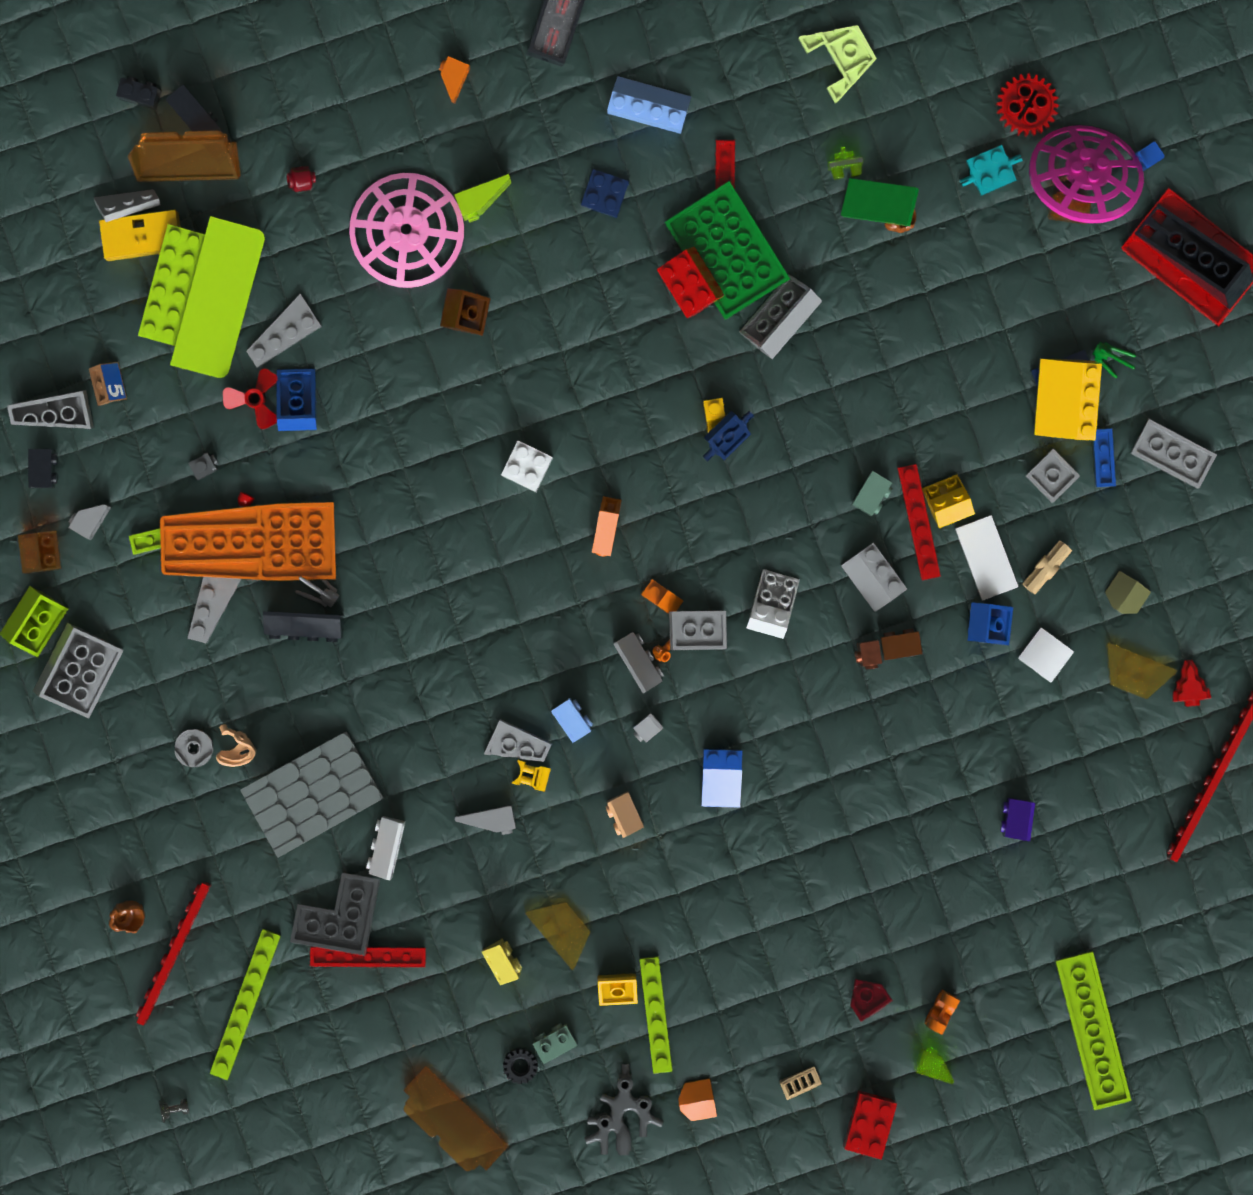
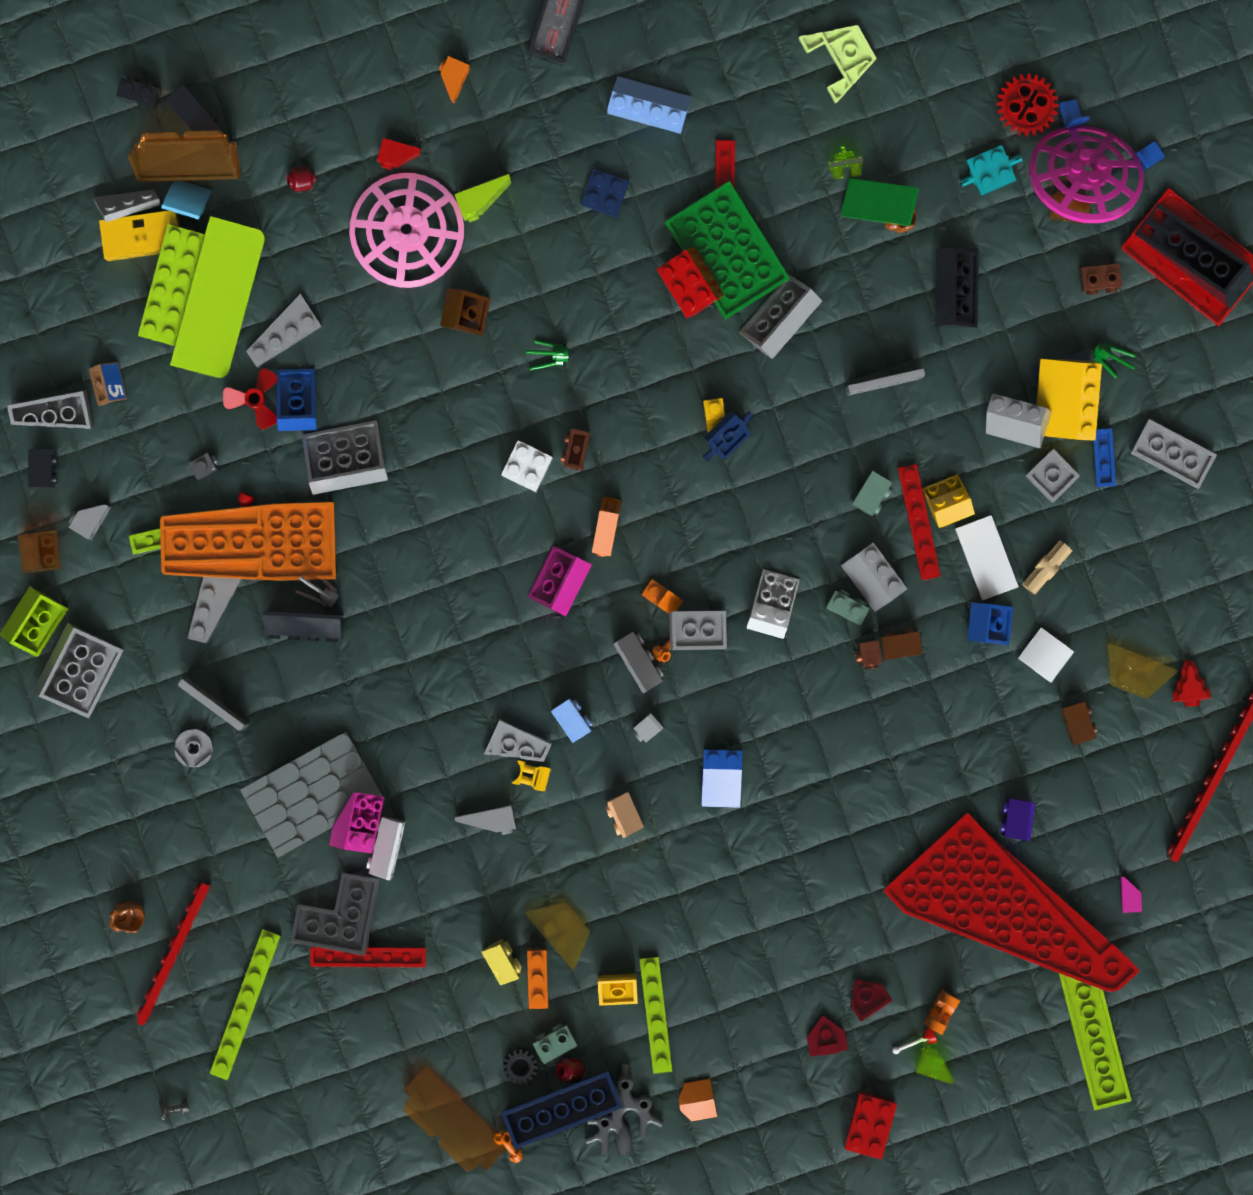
(186, 199): none -> medium azure slope
(213, 704): none -> light grey tile
(234, 757): light nougat helmet -> none
(344, 457): none -> light grey slope
(358, 823): none -> dark pink slope
(396, 154): none -> red slope
(504, 1138): none -> orange bar
(537, 978): none -> orange brick
(559, 354): none -> green plant
(559, 580): none -> dark pink slope
(563, 1109): none -> dark blue brick
(570, 1070): none -> dark red head
(576, 449): none -> copper brick
(796, 1092): tan slope -> none
(826, 1038): none -> dark red plate
(848, 608): none -> sand green brick
(885, 382): none -> light grey tile
(928, 1037): none -> hinge
(957, 288): none -> black slope
(989, 896): none -> red wing
(1017, 420): none -> light grey slope
(1071, 114): none -> blue bracket
(1078, 722): none -> reddish brown brick
(1100, 278): none -> copper brick
(1126, 594): olive slope -> none
(1130, 897): none -> dark pink tile

